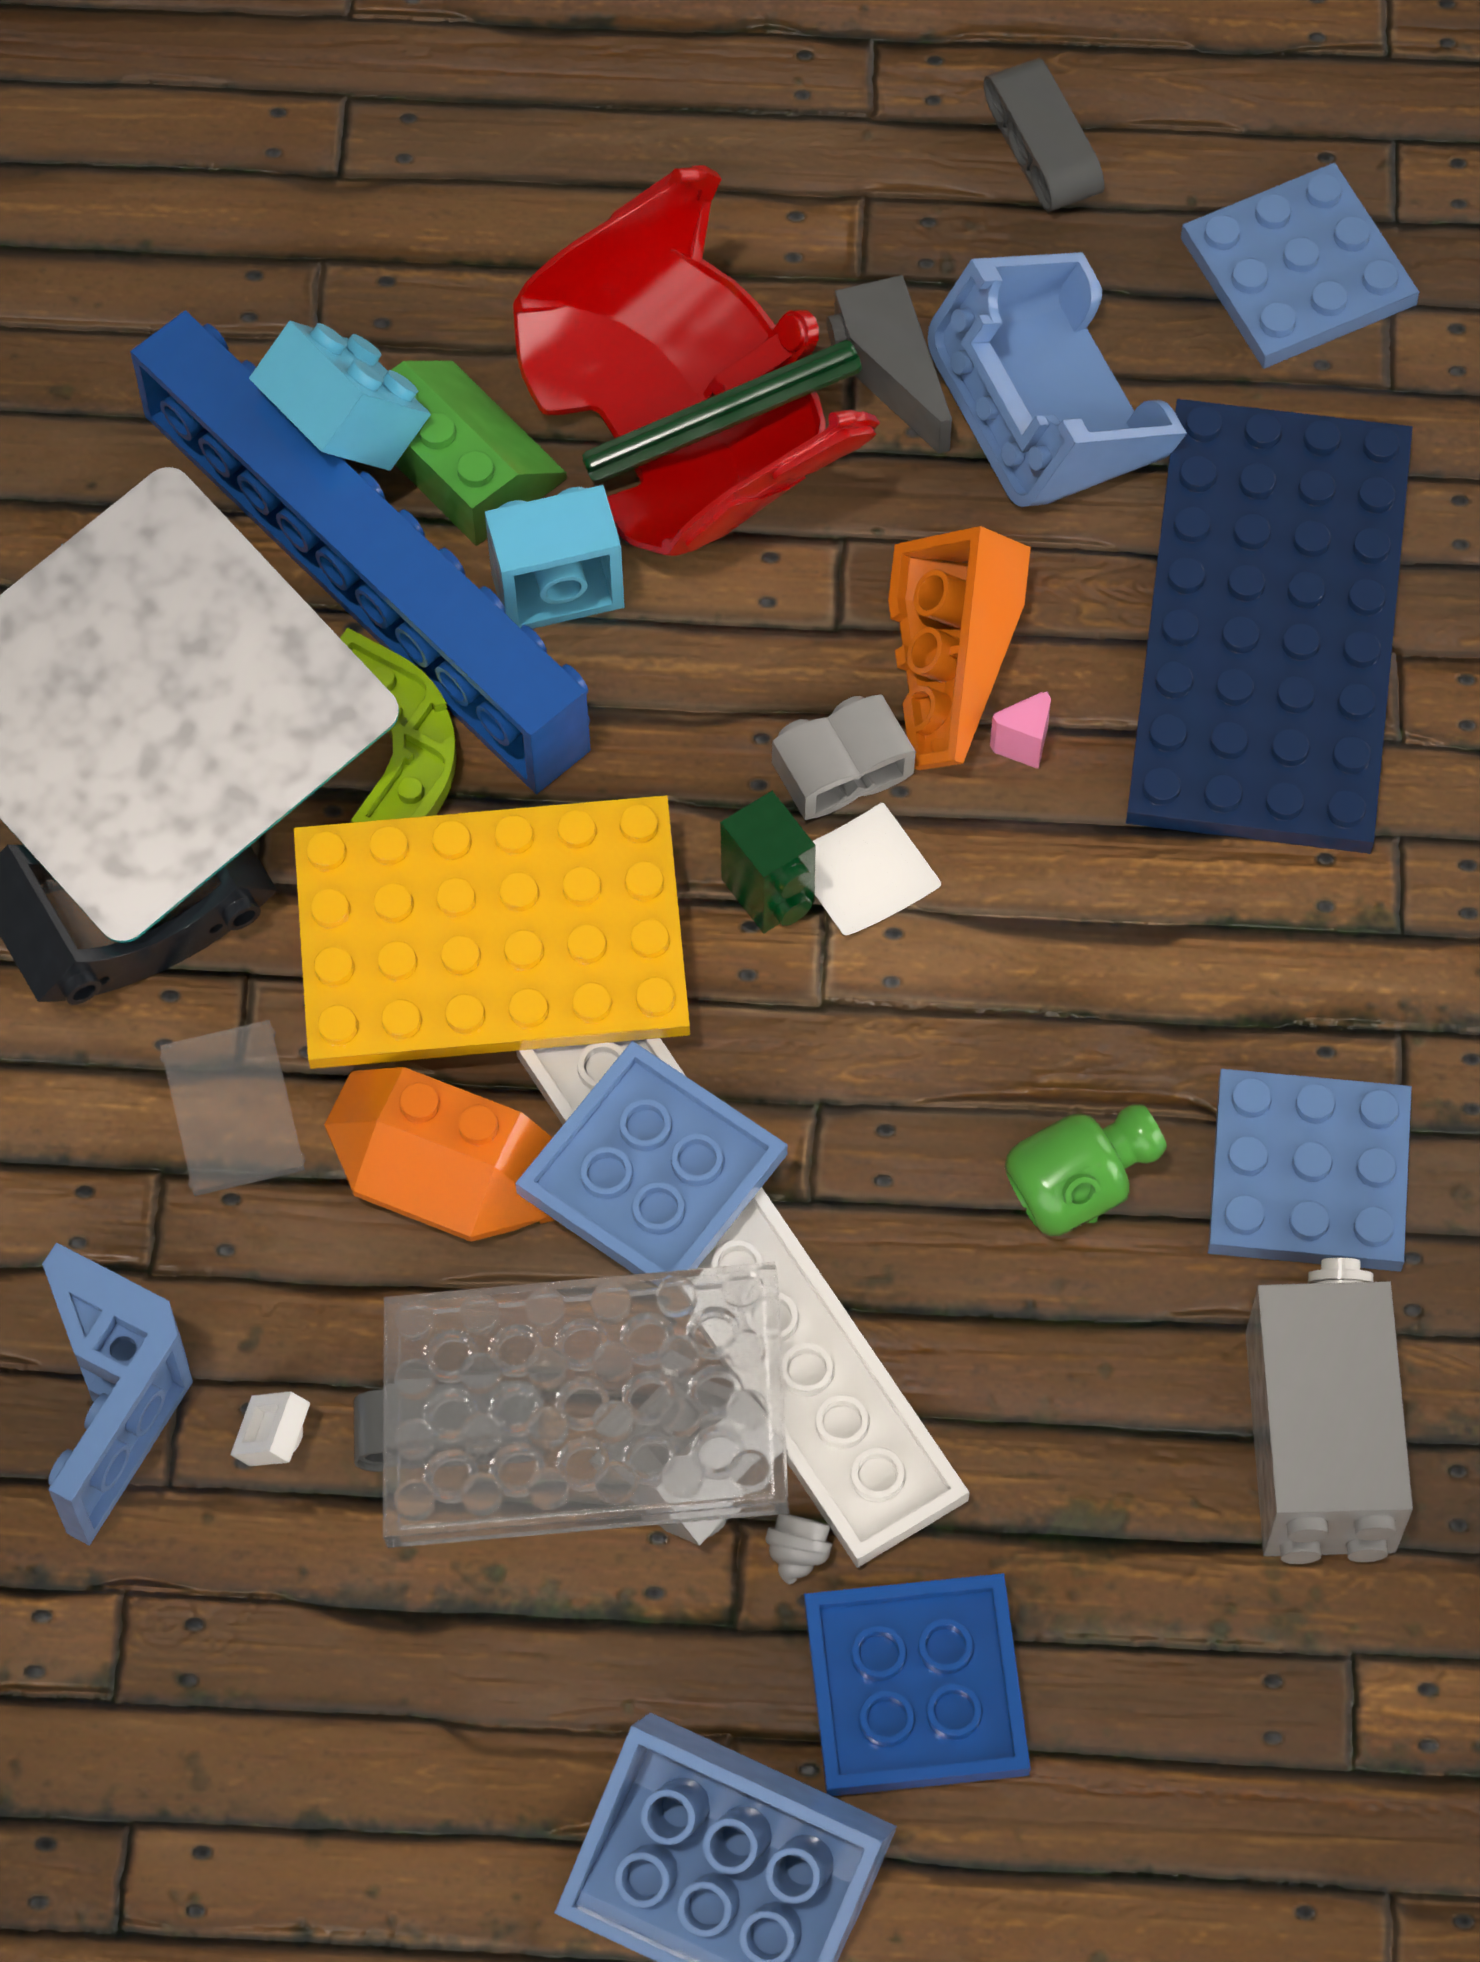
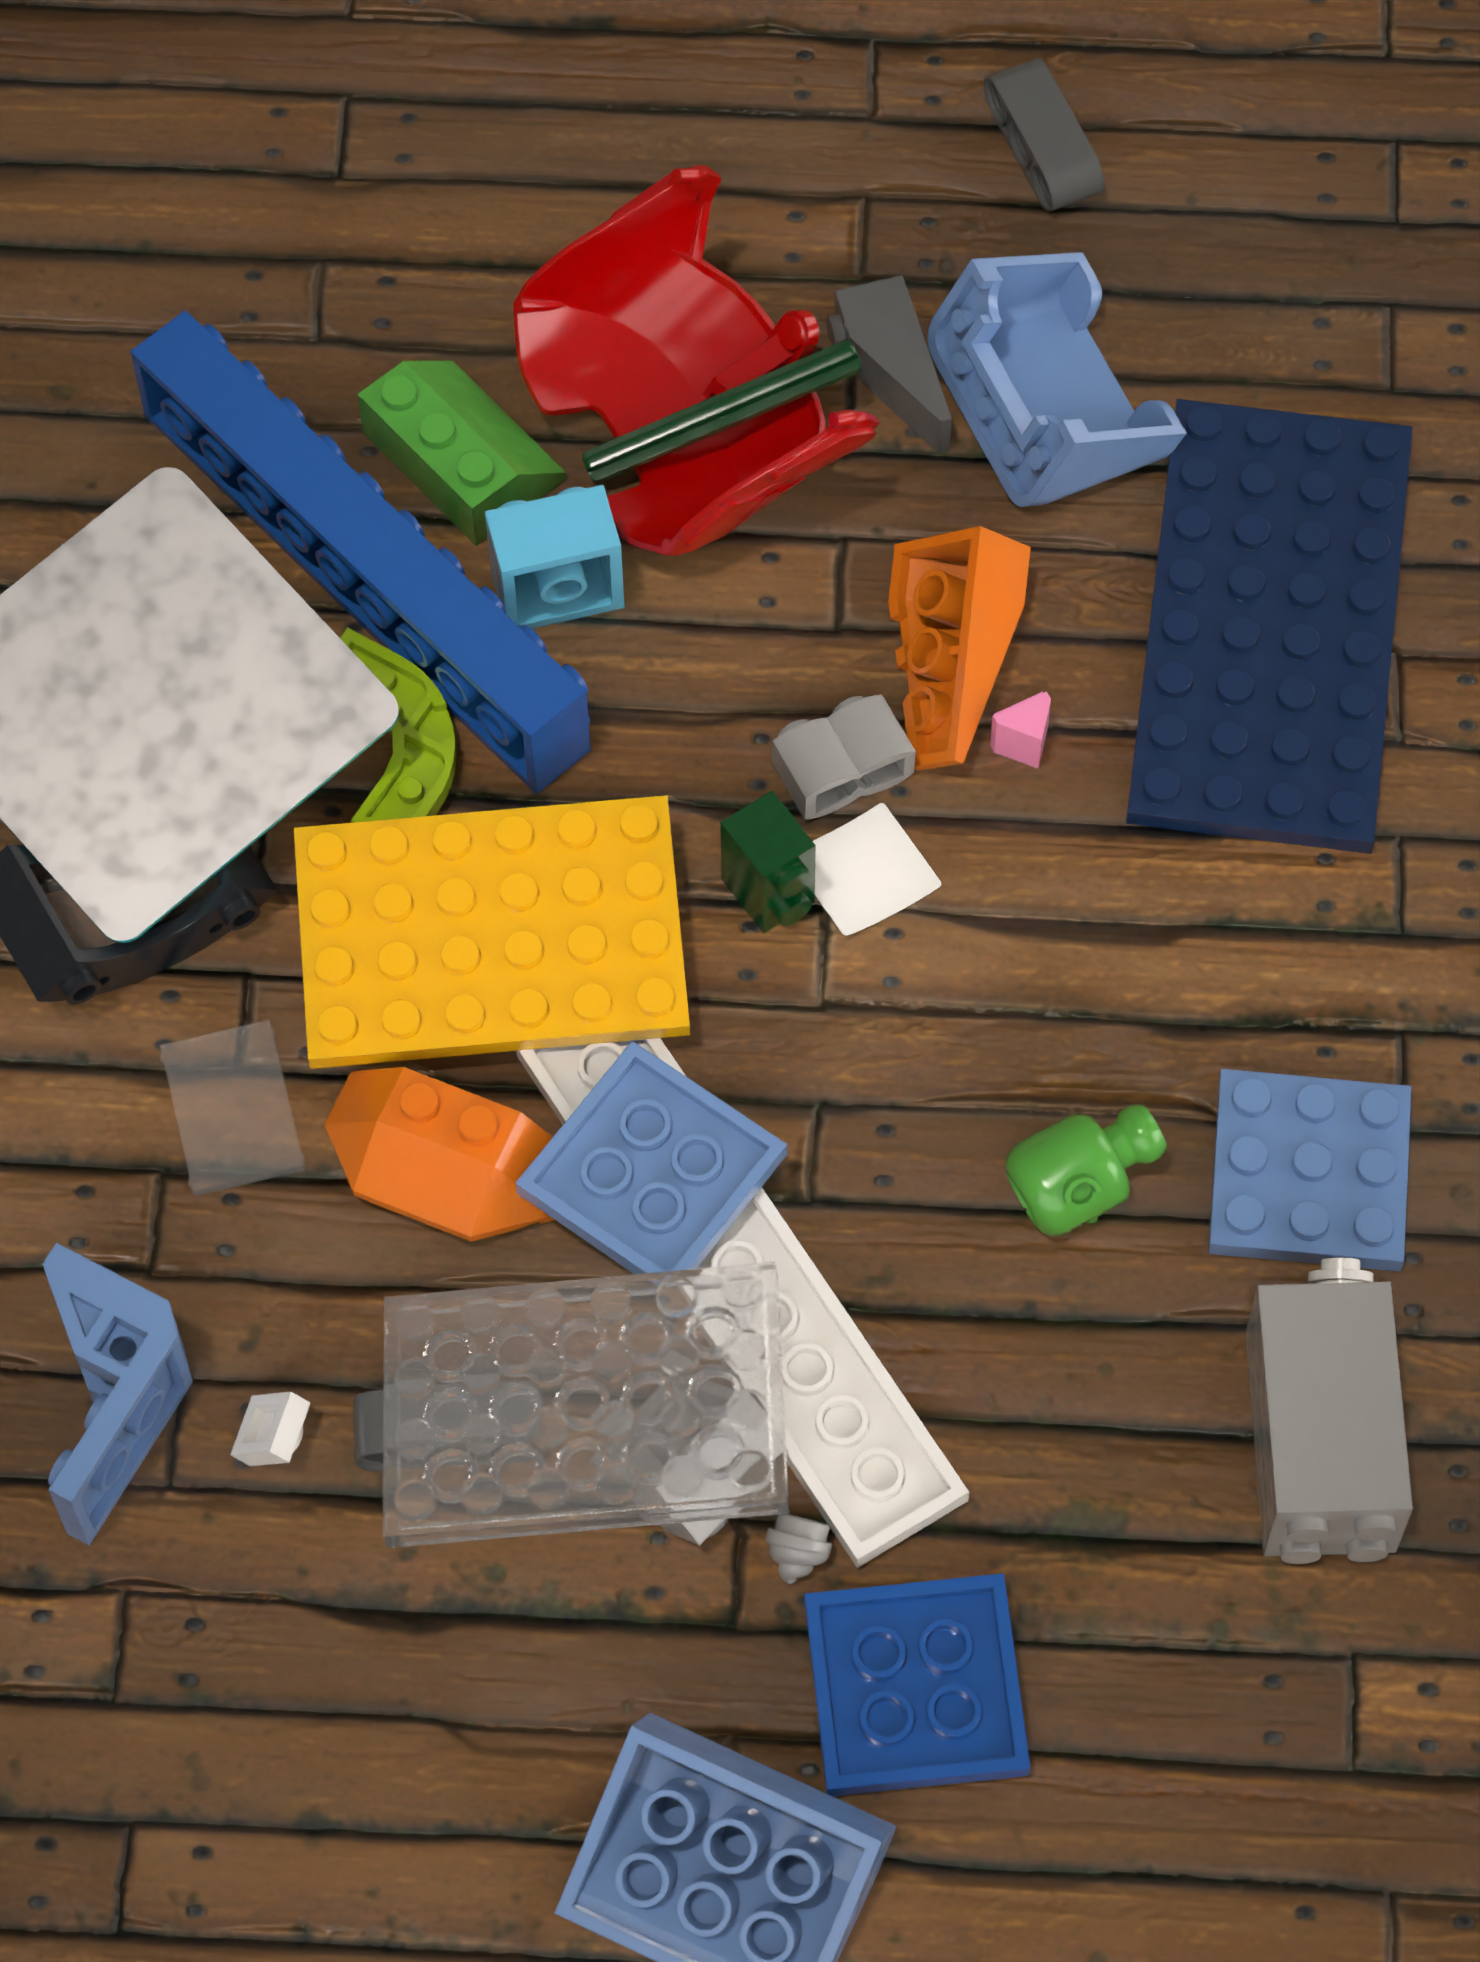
(341, 394): medium azure brick -> none
(1299, 265): medium blue plate -> none

